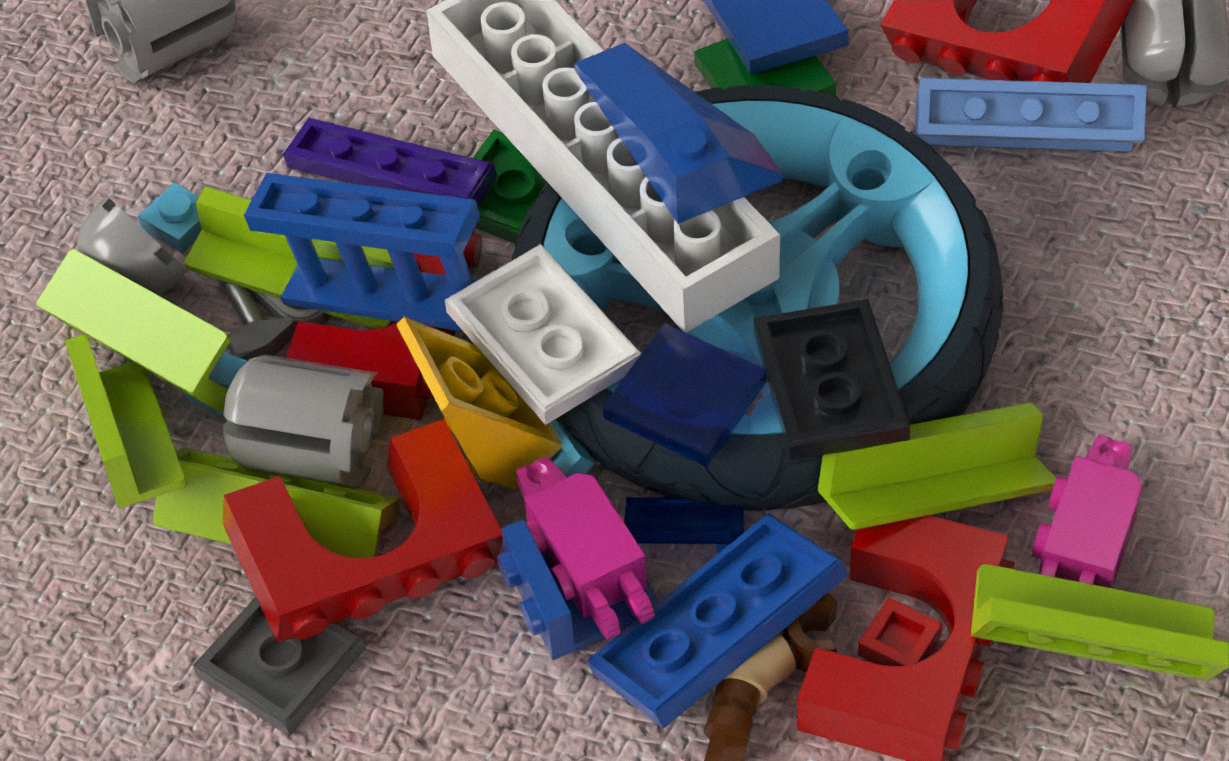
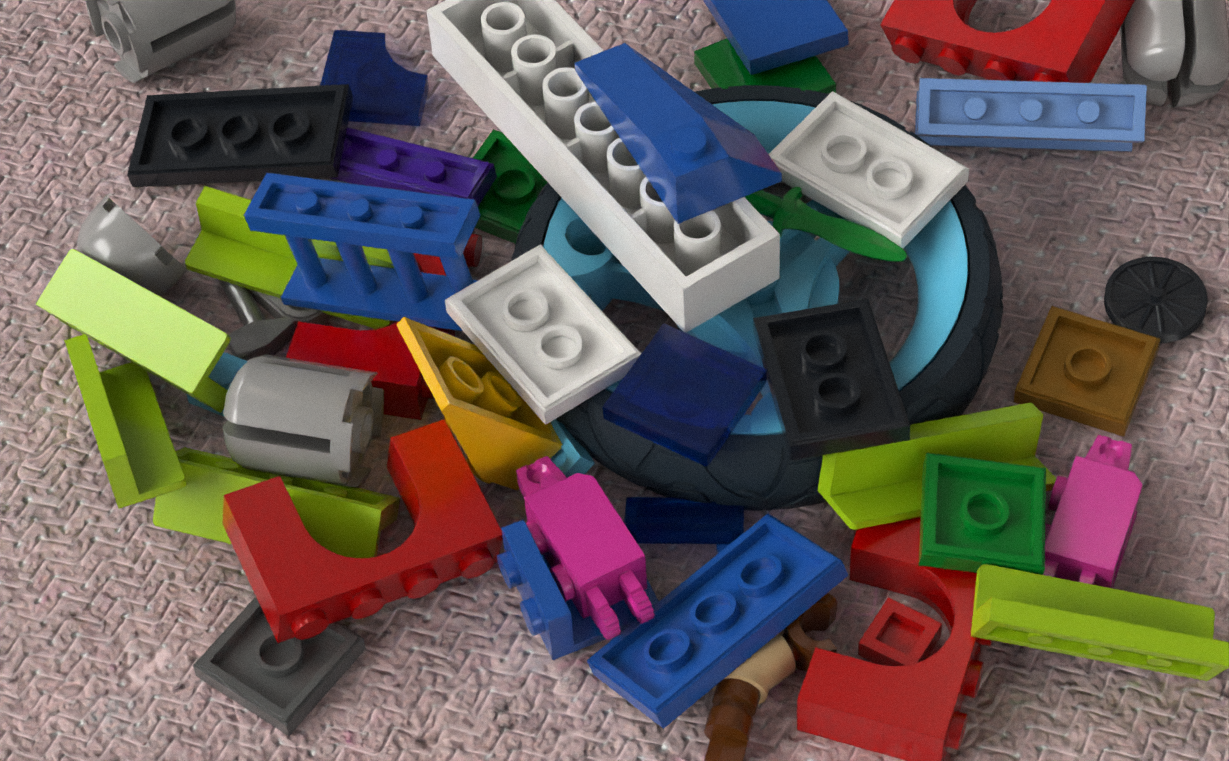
(173, 218): medium azure plate -> none
(241, 135): none -> black tile
(379, 86): none -> clear blue tile
(796, 215): none -> green sword
(868, 169): none -> white tile
(982, 514): none -> green tile
(1087, 370): none -> pearl gold tile
(1156, 298): none -> black wheel

